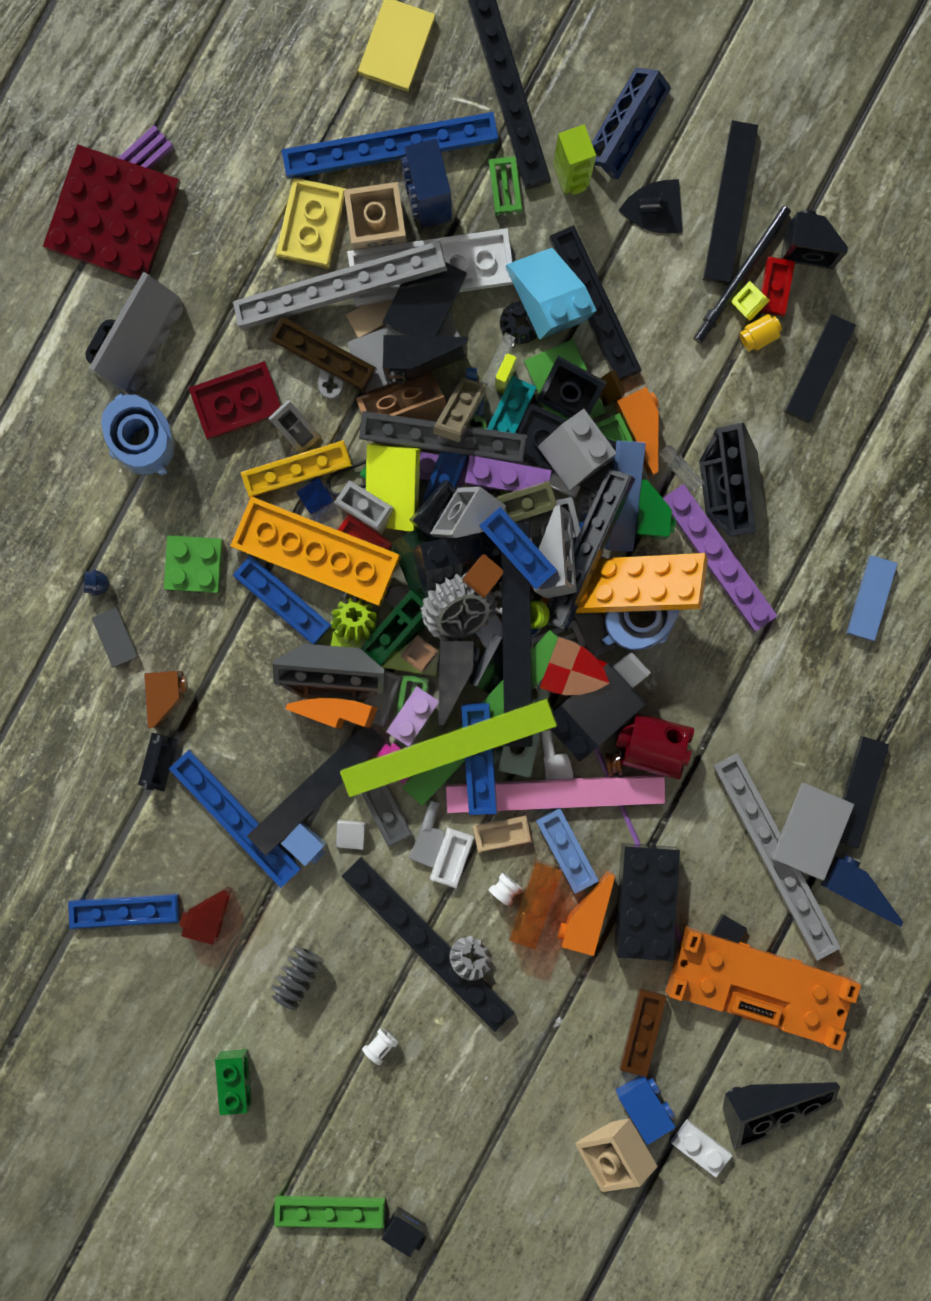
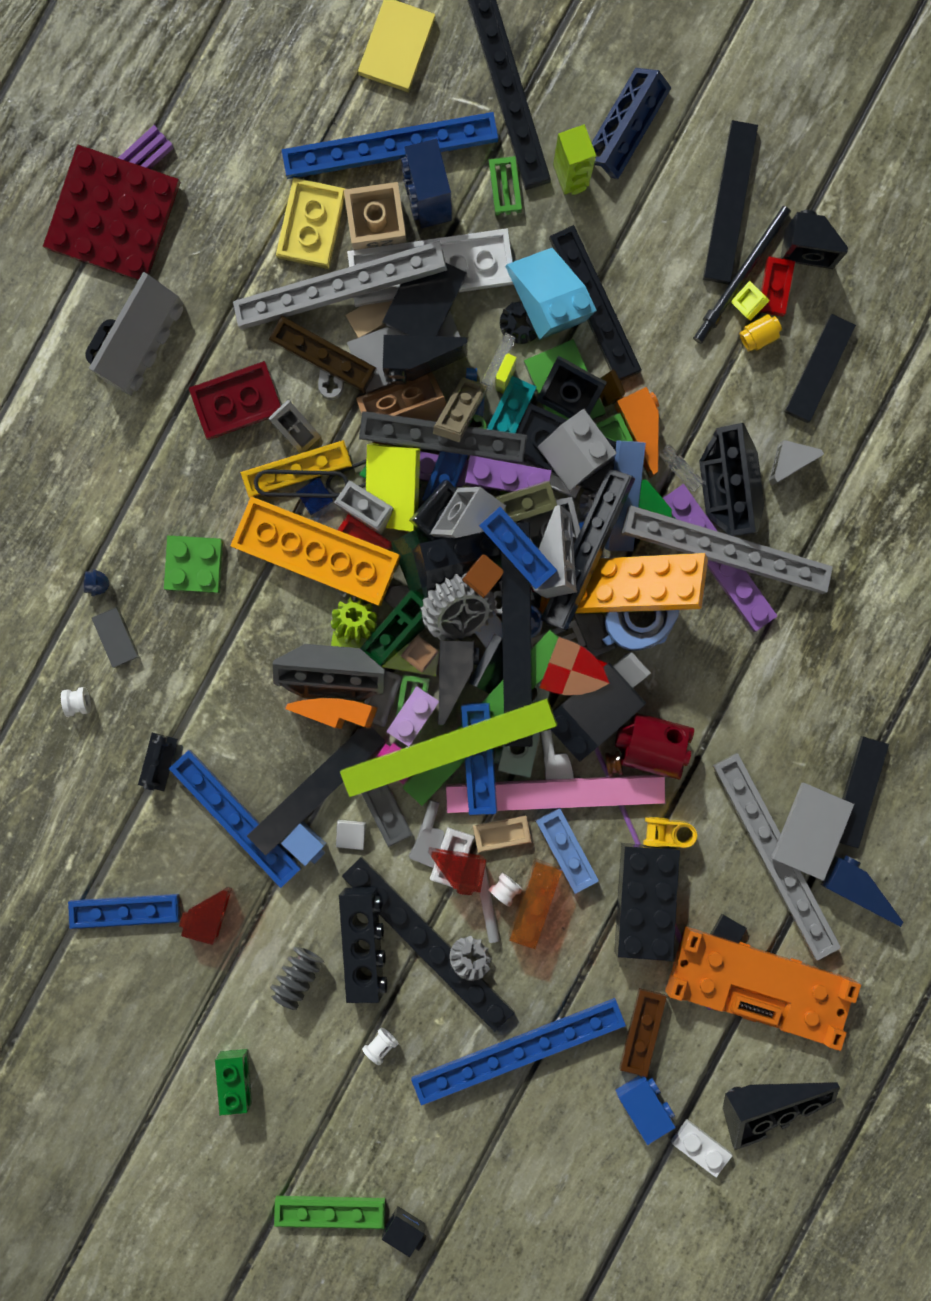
(75, 701): none -> white wheel
(123, 419): medium blue piece -> none
(163, 695): dark orange slope -> none
(282, 600): blue tile -> none
(297, 472): none -> black piece
(358, 986): none -> black brick
(461, 869): none -> clear red slope
(488, 911): none -> light grey piece
(518, 1051): none -> blue plate
(539, 614): lime tile -> none
(586, 919): orange slope -> none
(617, 1156): tan slope -> none
(655, 207): black shield -> none
(667, 833): none -> yellow piece
(727, 549): none -> light grey plate
(791, 458): none -> light grey slope
(871, 598): medium blue tile -> none

